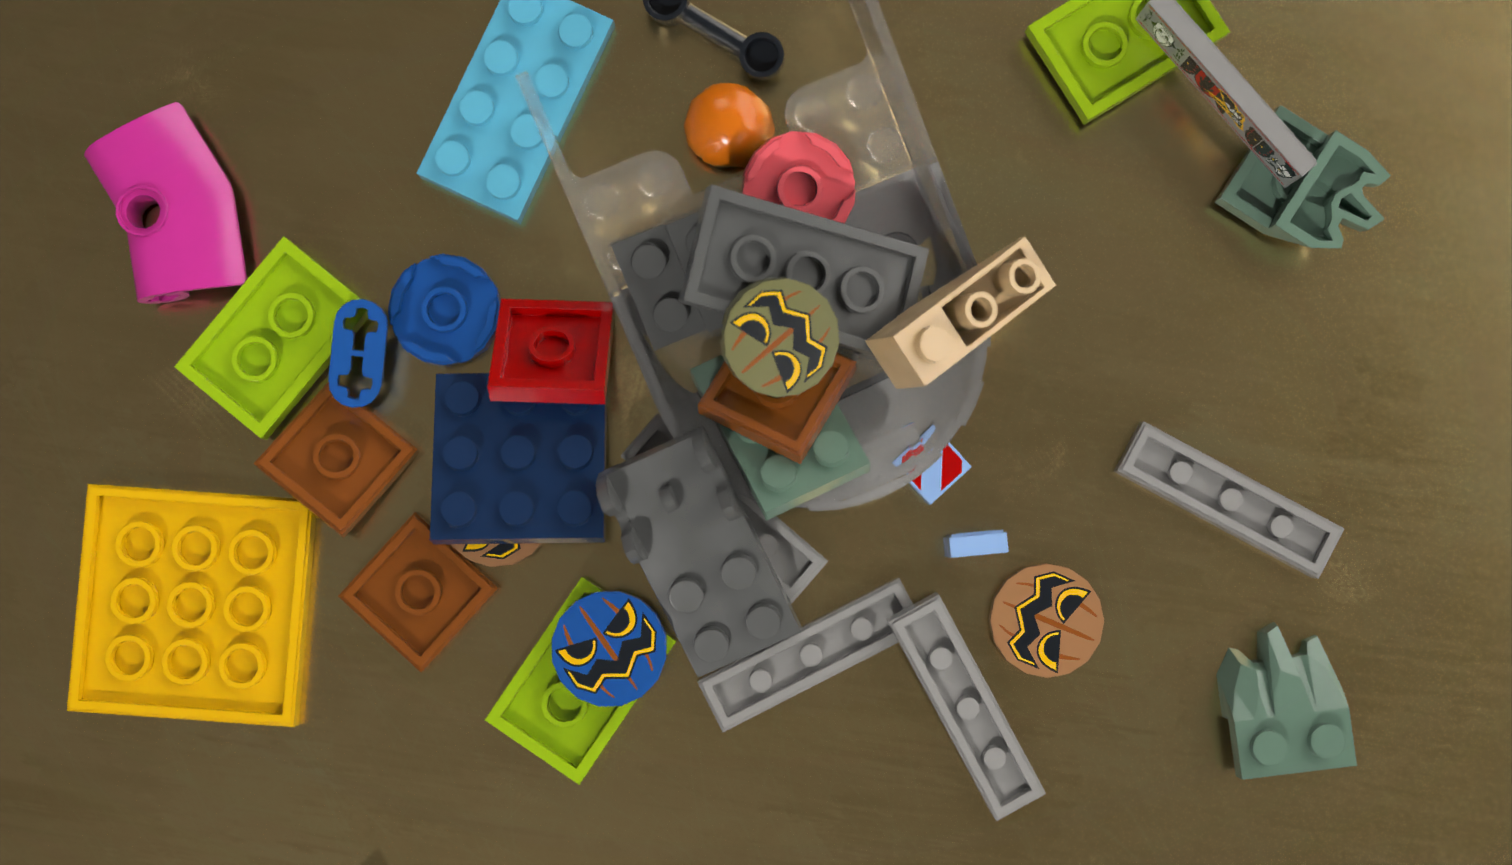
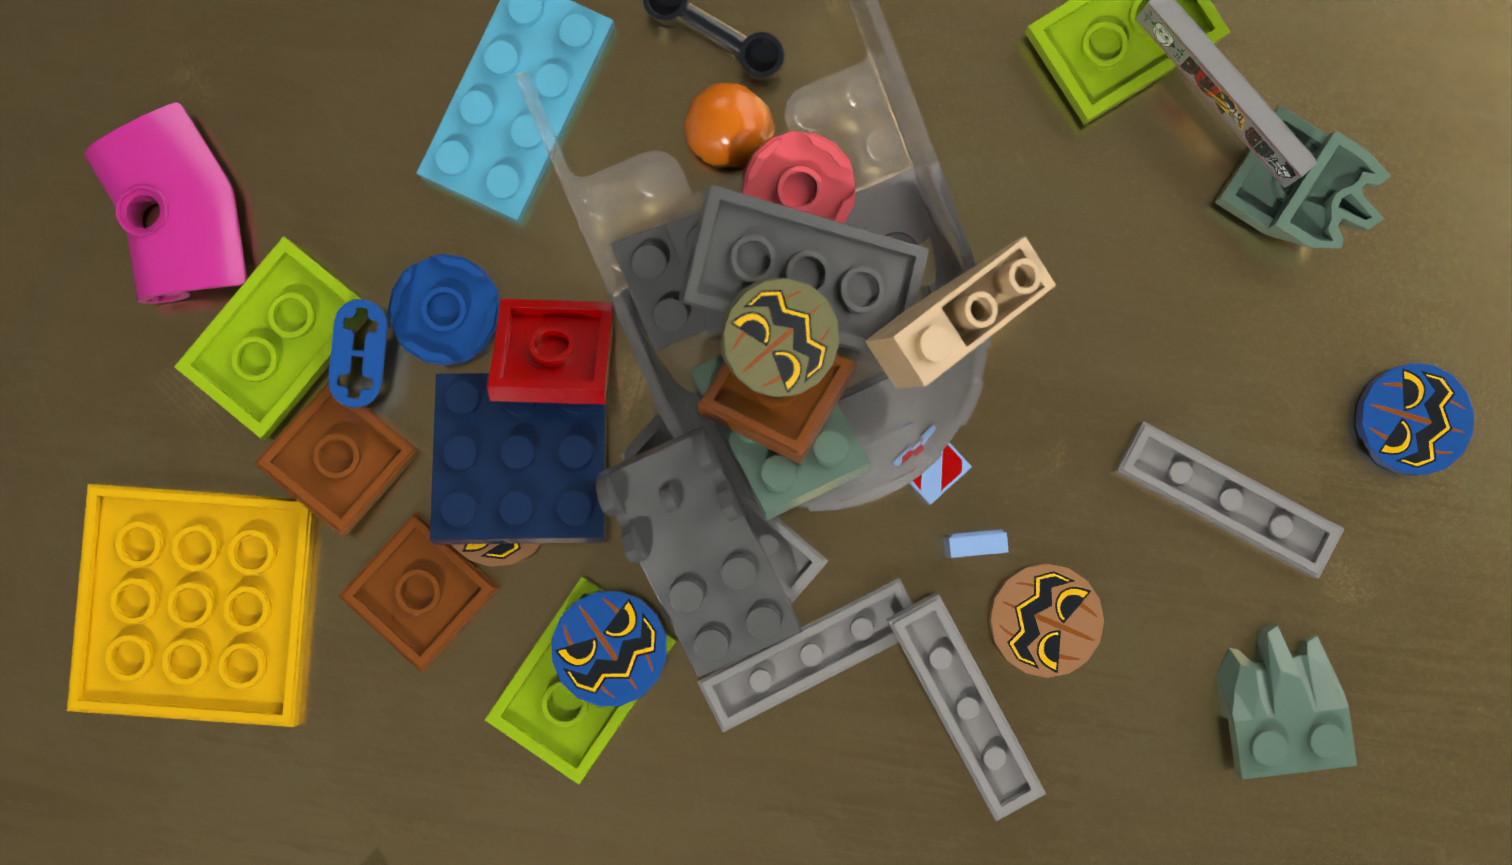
(1415, 419): none -> blue tile

